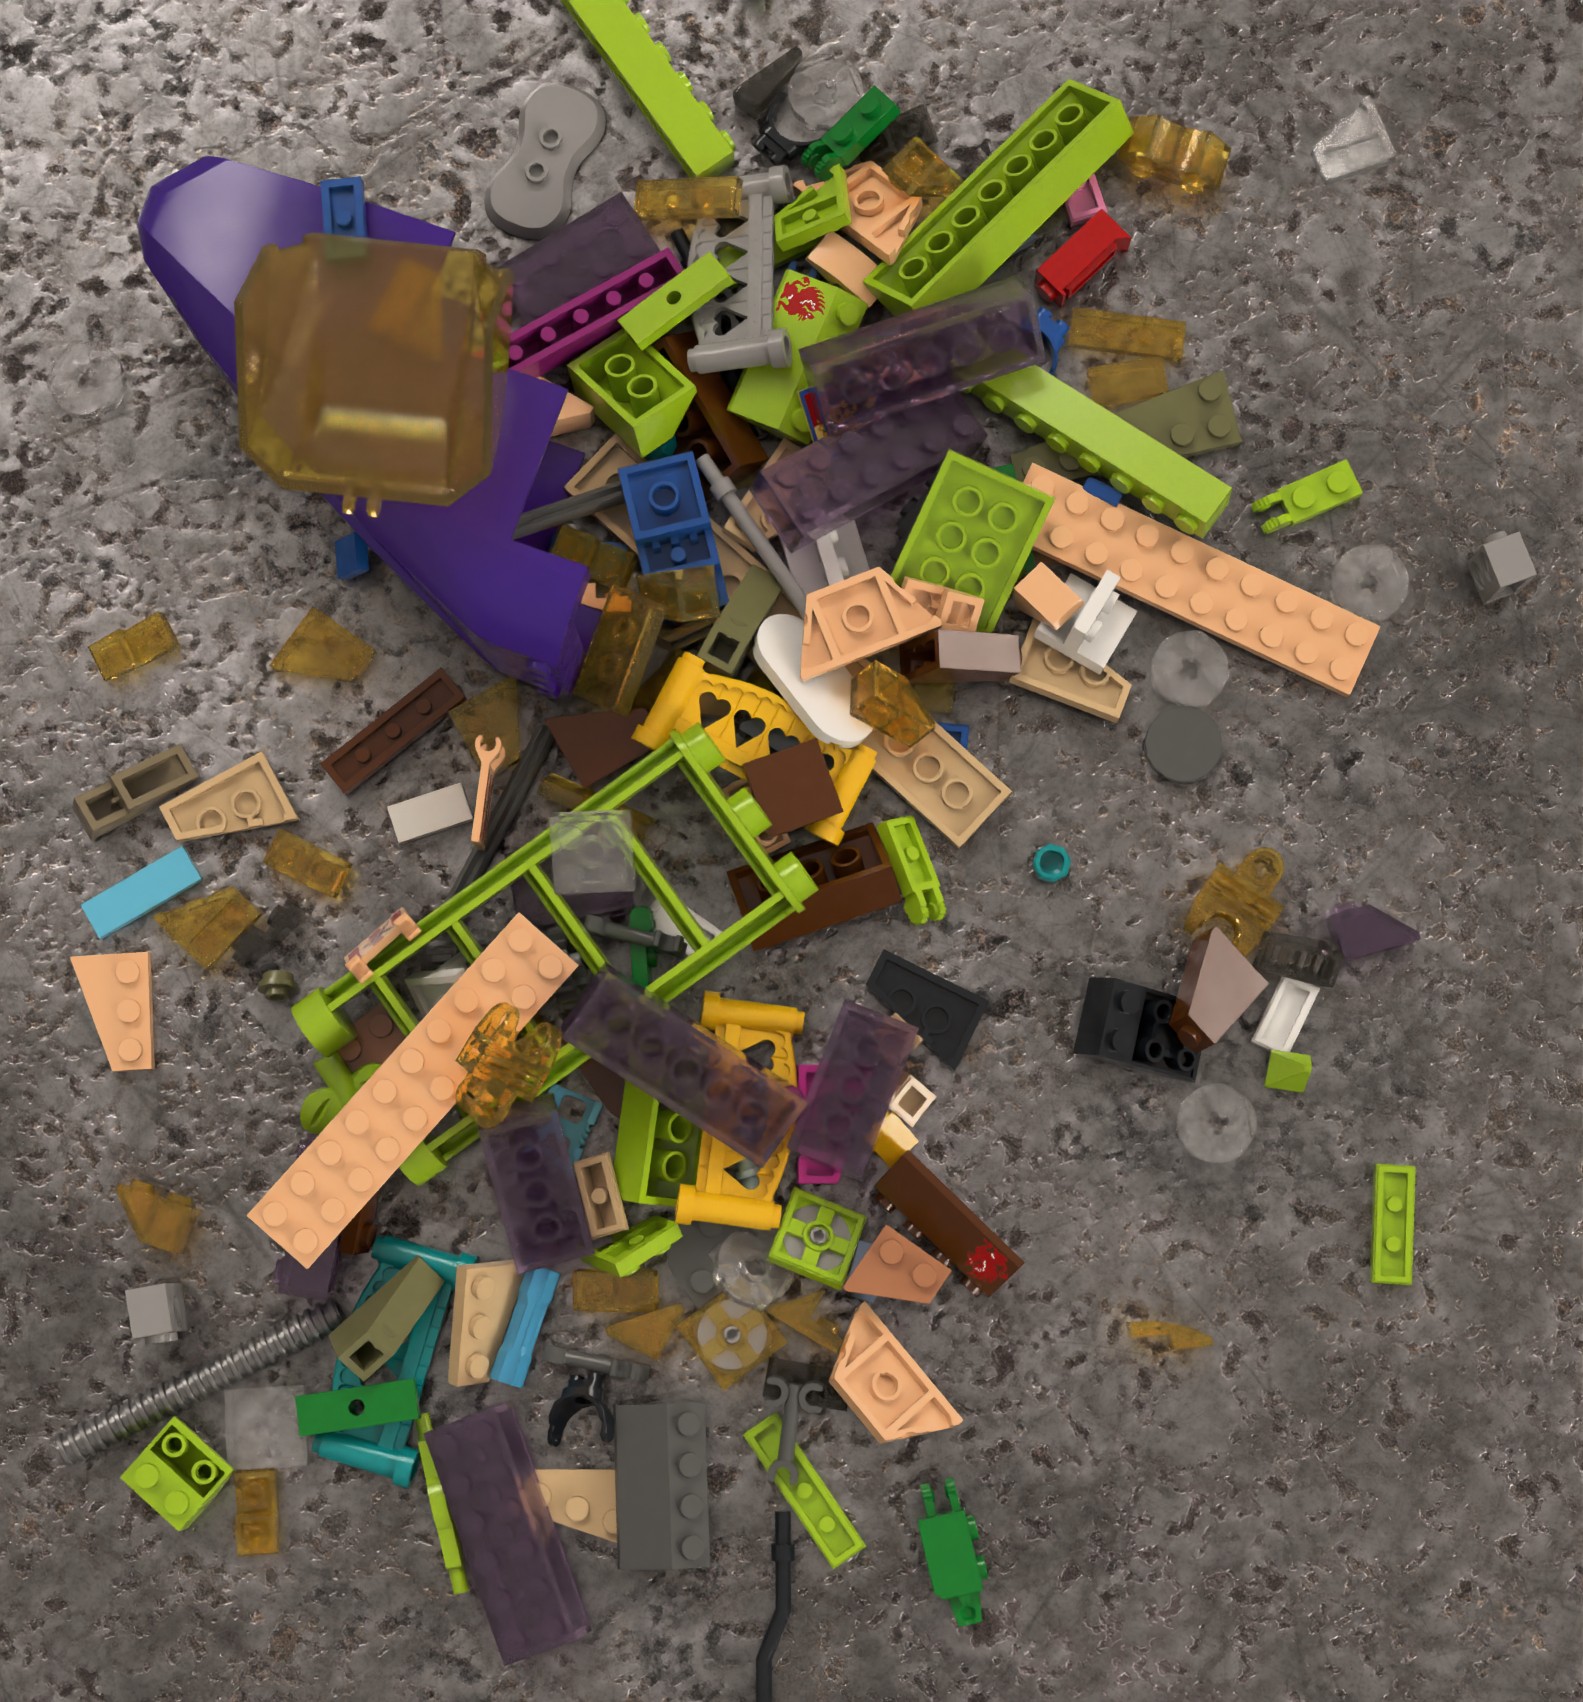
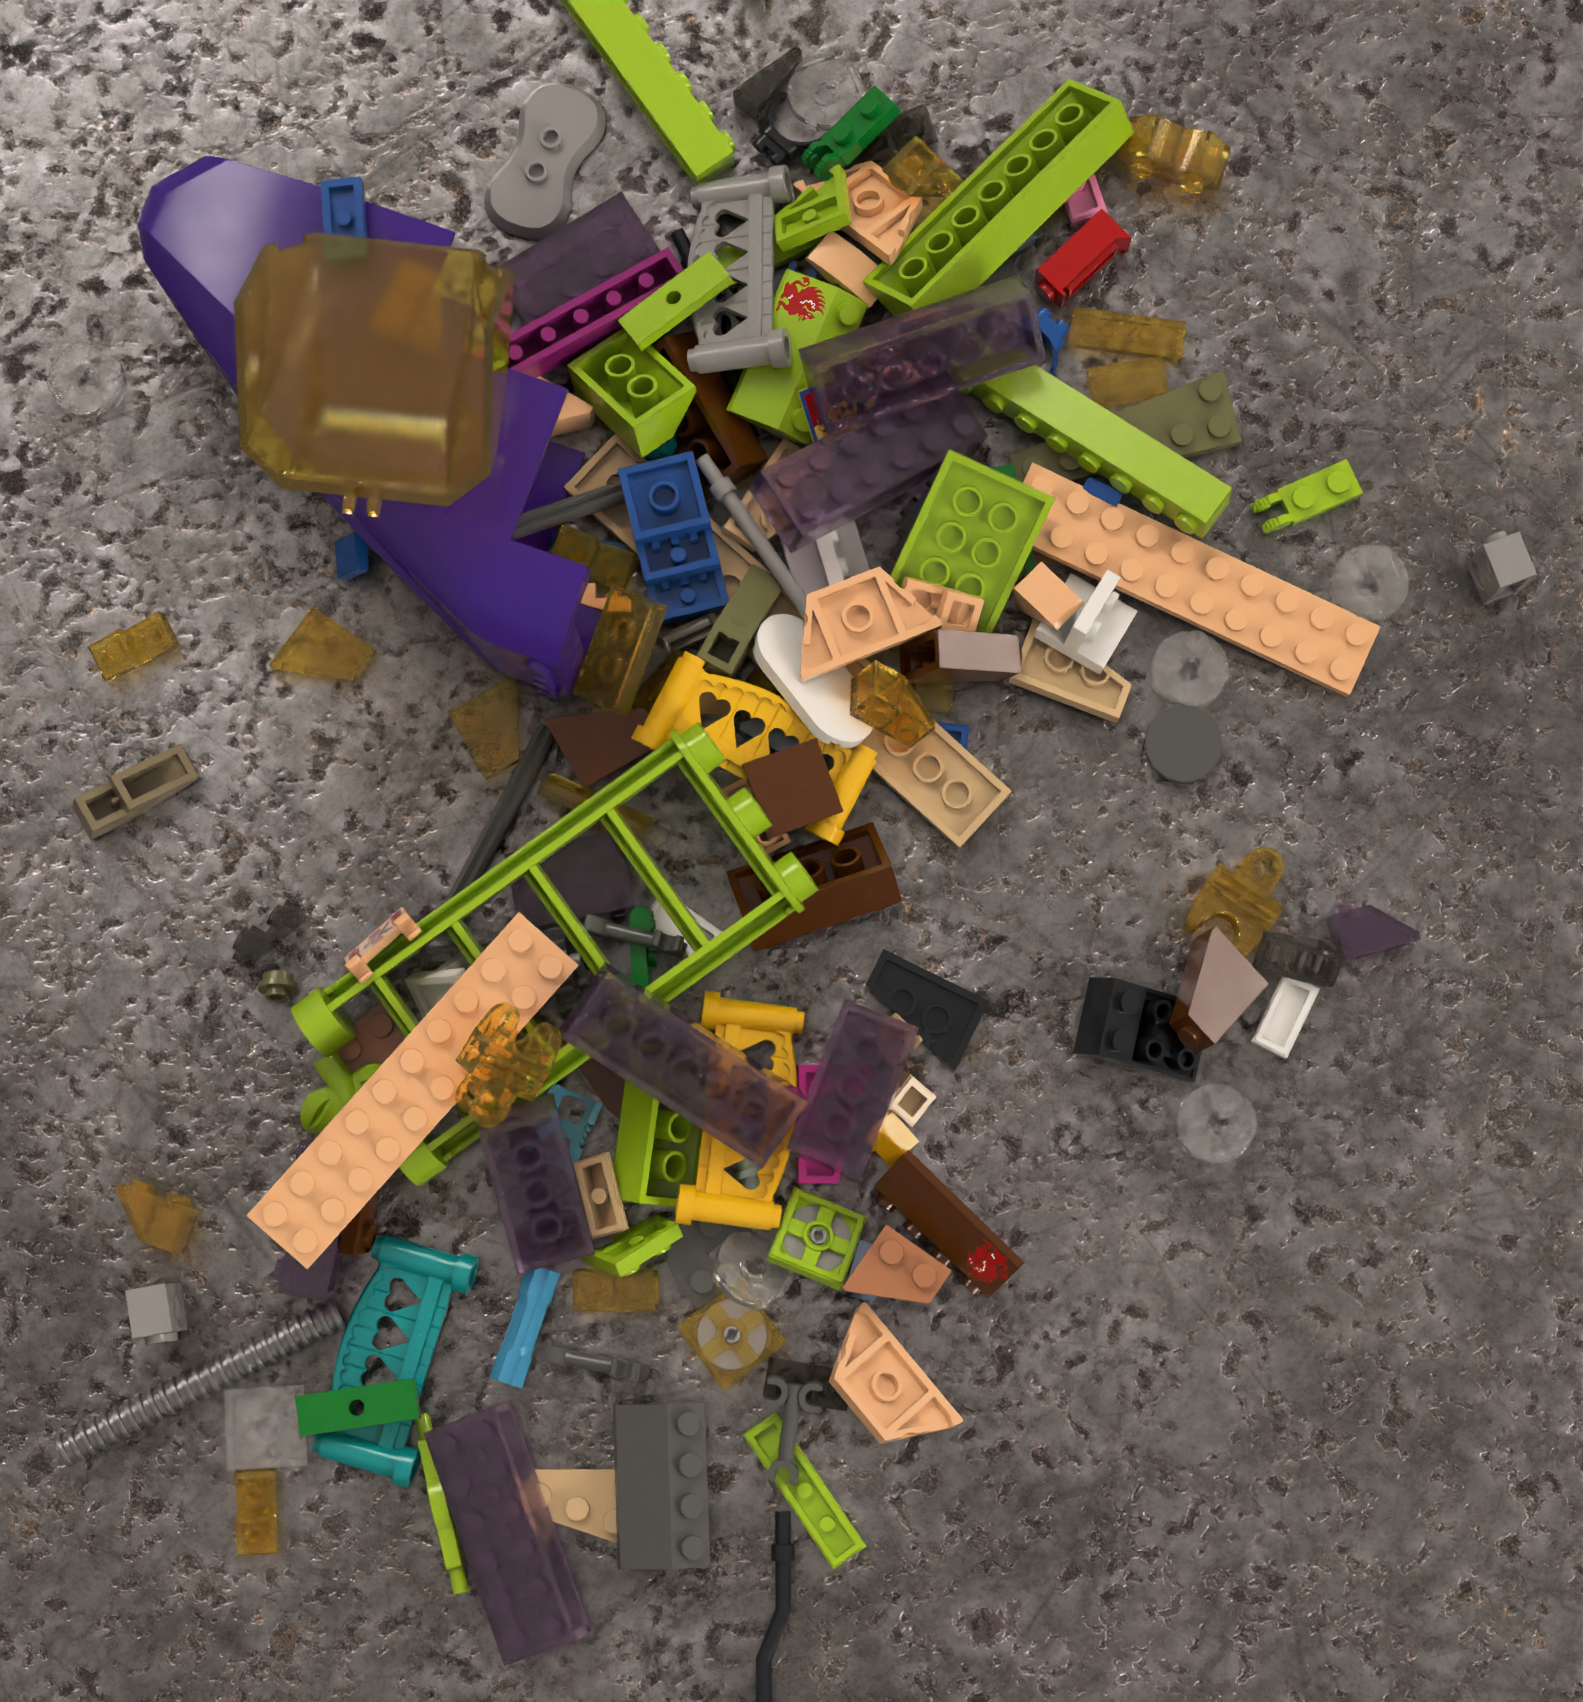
(121, 1006): light nougat wing -> none
(141, 892): medium azure tile -> none
(178, 1474): lime slope -> none
(210, 924): clear yellow wing -> none
(230, 802): tan wing -> none
(307, 863): clear yellow slope -> none
(385, 1319): olive slope -> none
(393, 731): reddish brown plate -> none
(430, 813): white tile -> none
(480, 1318): tan wing -> none
(489, 767): light nougat flag -> none
(579, 1395): black helmet -> none
(592, 851): clear plate -> none
(648, 1332): clear yellow slope -> none
(687, 592): clear yellow slope -> none
(688, 198): clear yellow tile -> none
(797, 1315): clear yellow slope -> none
(912, 869): lime hinge -> none
(951, 1555): green hinge -> none
(1051, 863): teal tile -> none
(1178, 1336): clear yellow slope -> none
(1288, 1071): lime slope -> none
(1354, 146): clear wing -> none
(1392, 1224): lime tile -> none

